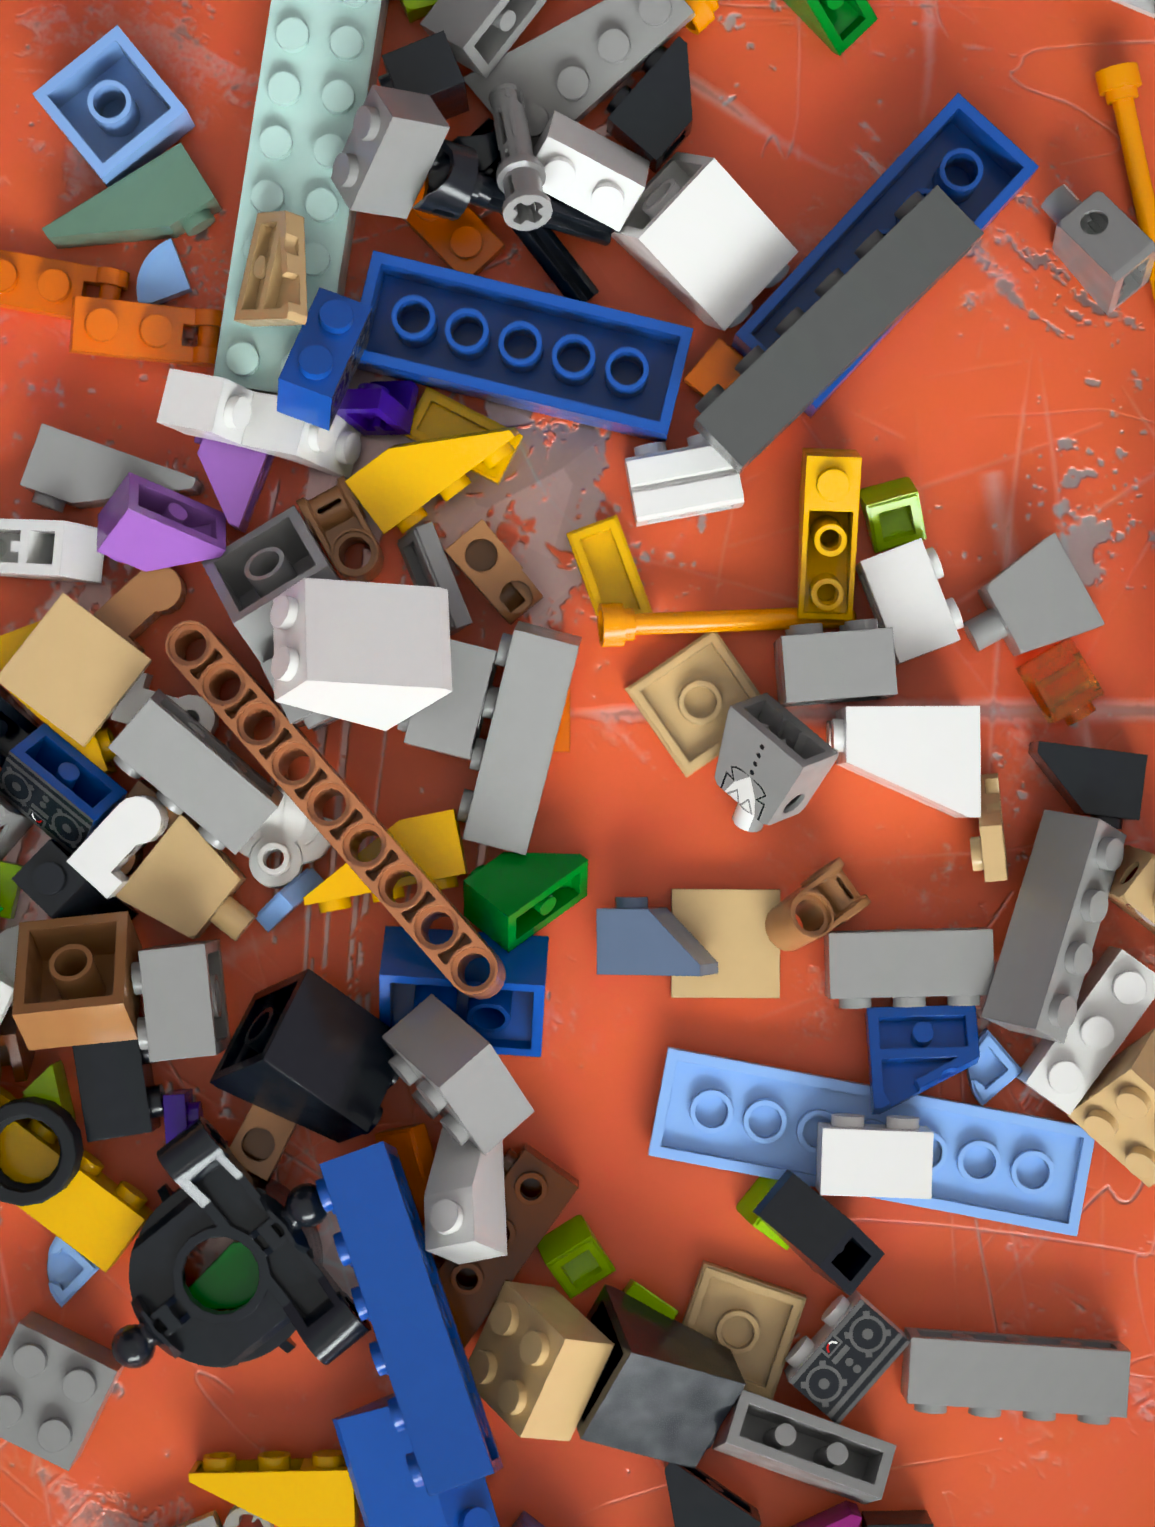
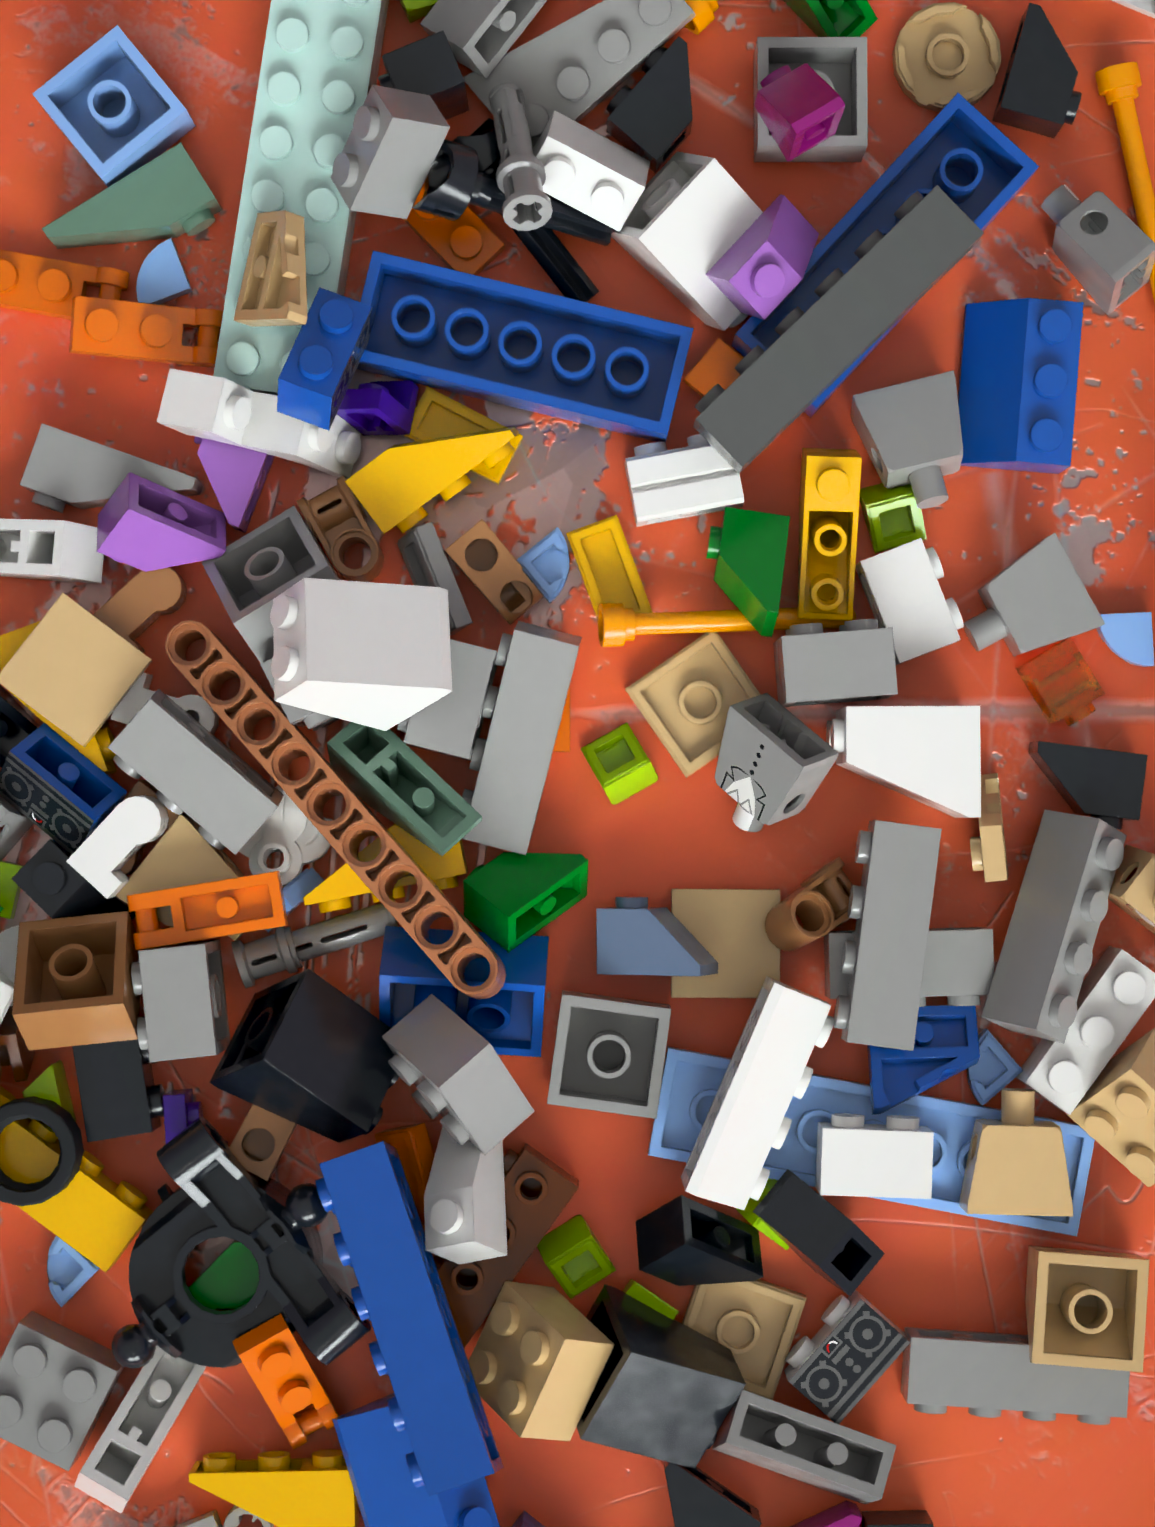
(138, 1429): none -> white slope
(210, 910): none -> orange plate
(284, 944): none -> light grey pin
(285, 1379): none -> orange plate
(401, 786): none -> sand green slope
(548, 564): none -> light blue tile
(609, 1054): none -> light grey brick
(620, 764): none -> lime slope
(697, 1245): none -> black slope
(751, 563): none -> green slope
(755, 1095): none -> white slope
(766, 260): none -> medium lavender slope
(798, 109): none -> magenta slope
(840, 64): none -> light grey brick
(889, 936): none -> light grey brick
(912, 434): none -> light grey torso
(945, 54): none -> tan tile
(1016, 1163): none -> tan torso
(1019, 383): none -> blue slope
(1038, 79): none -> black slope
(1086, 1308): none -> tan slope
(1129, 636): none -> light blue tile

